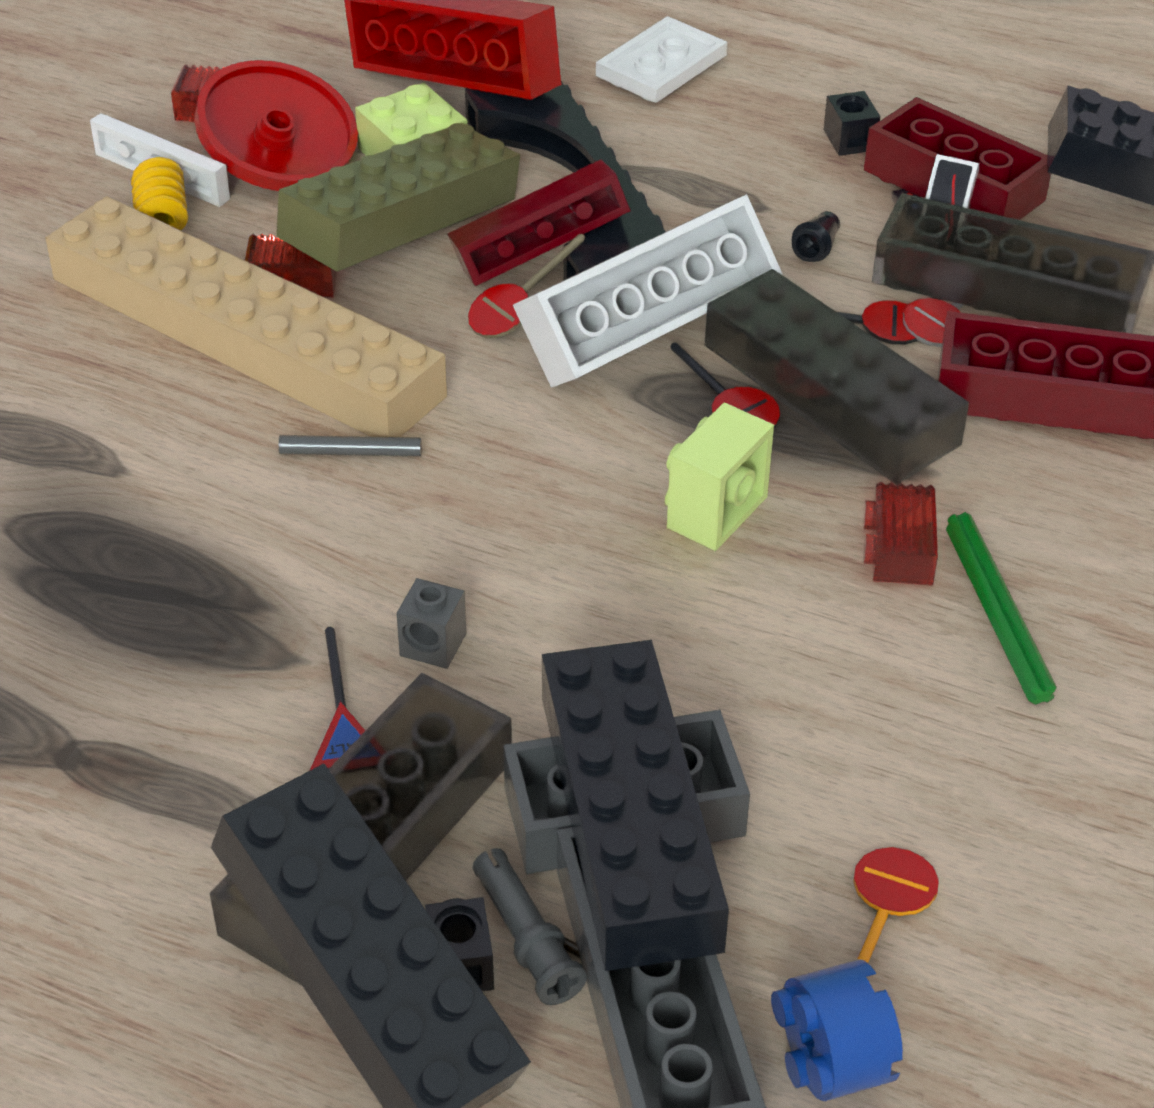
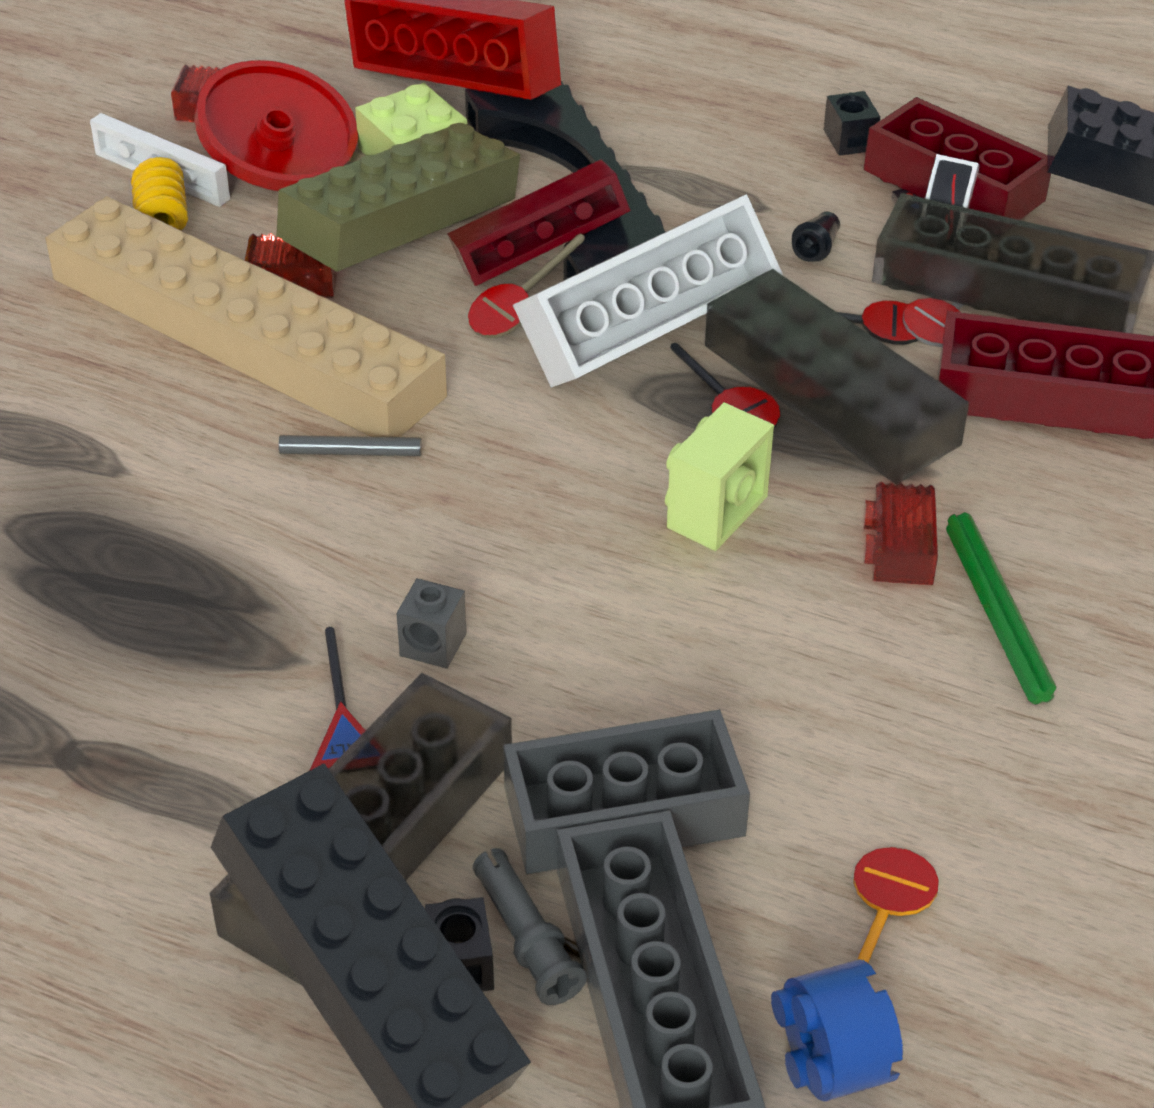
(632, 807): black brick -> none
(661, 59): white plate -> none

